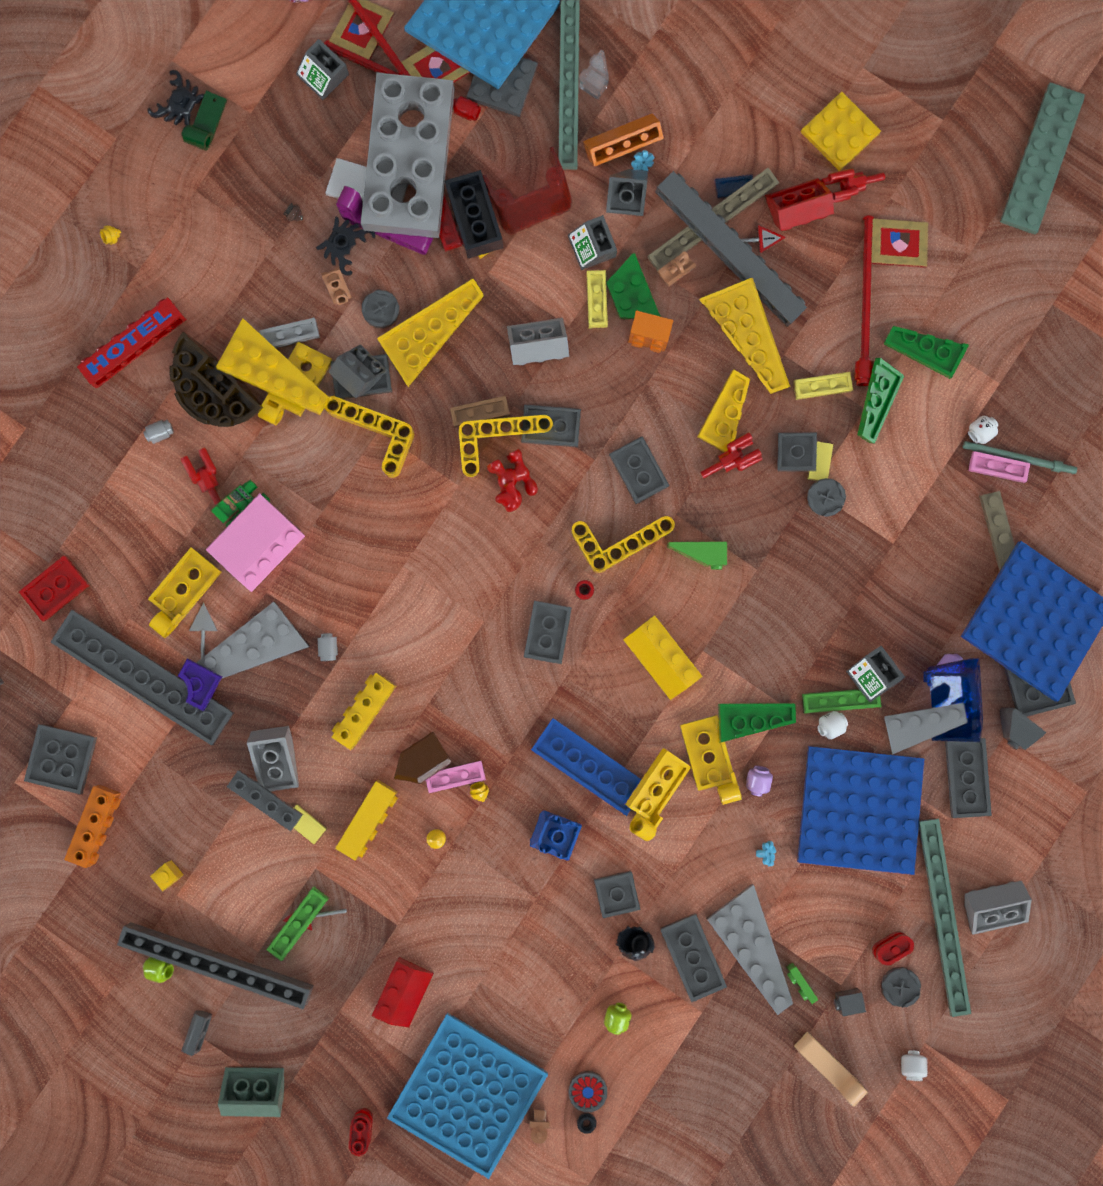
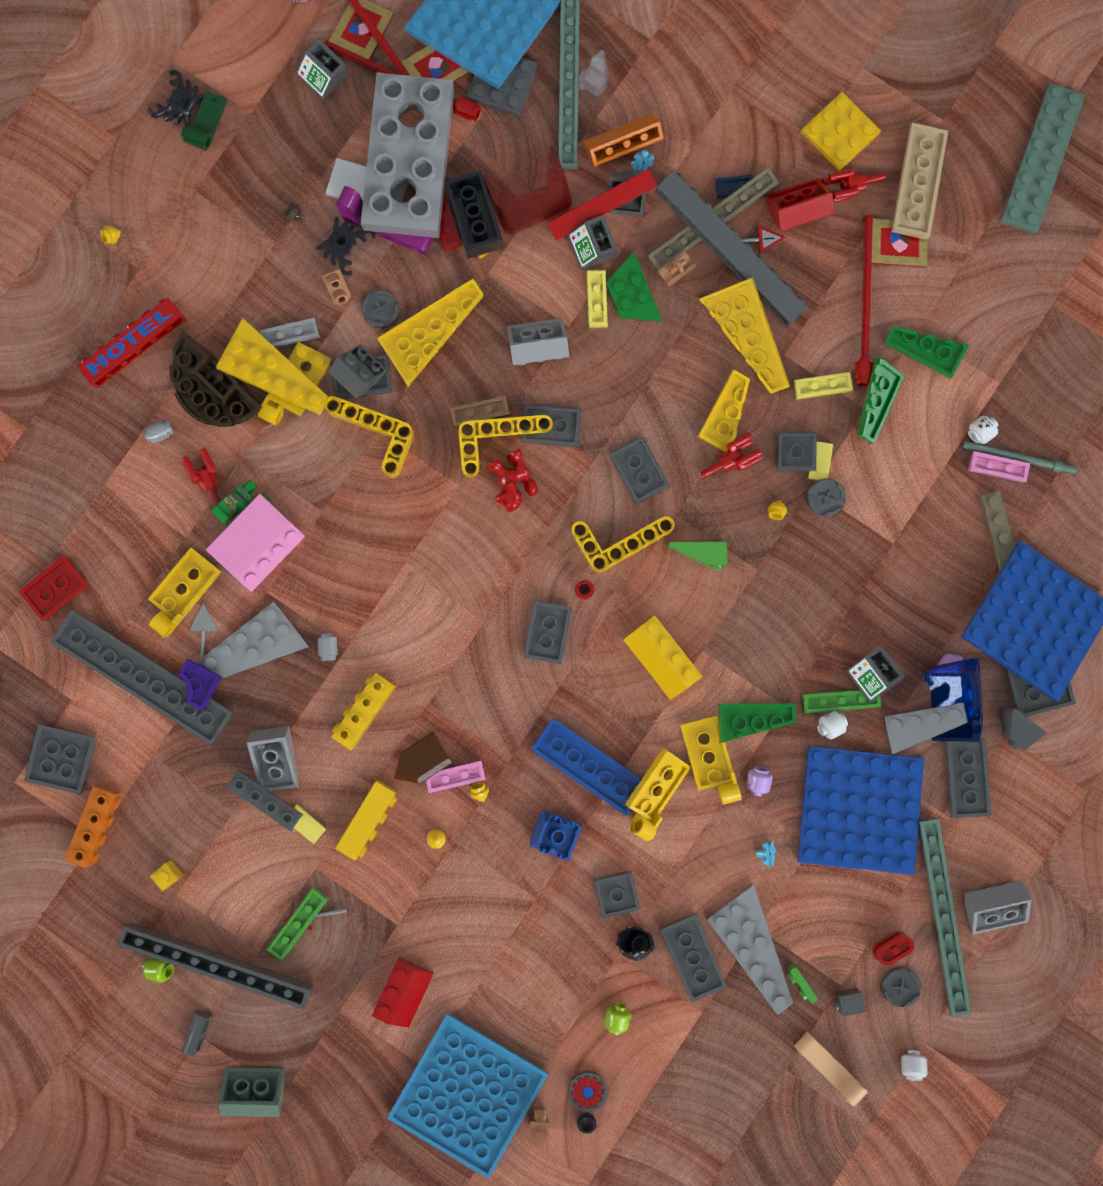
(360, 1132): red brick -> none
(602, 203): none -> red tile
(650, 331): orange brick -> none
(777, 510): none -> yellow plate
(919, 181): none -> tan plate

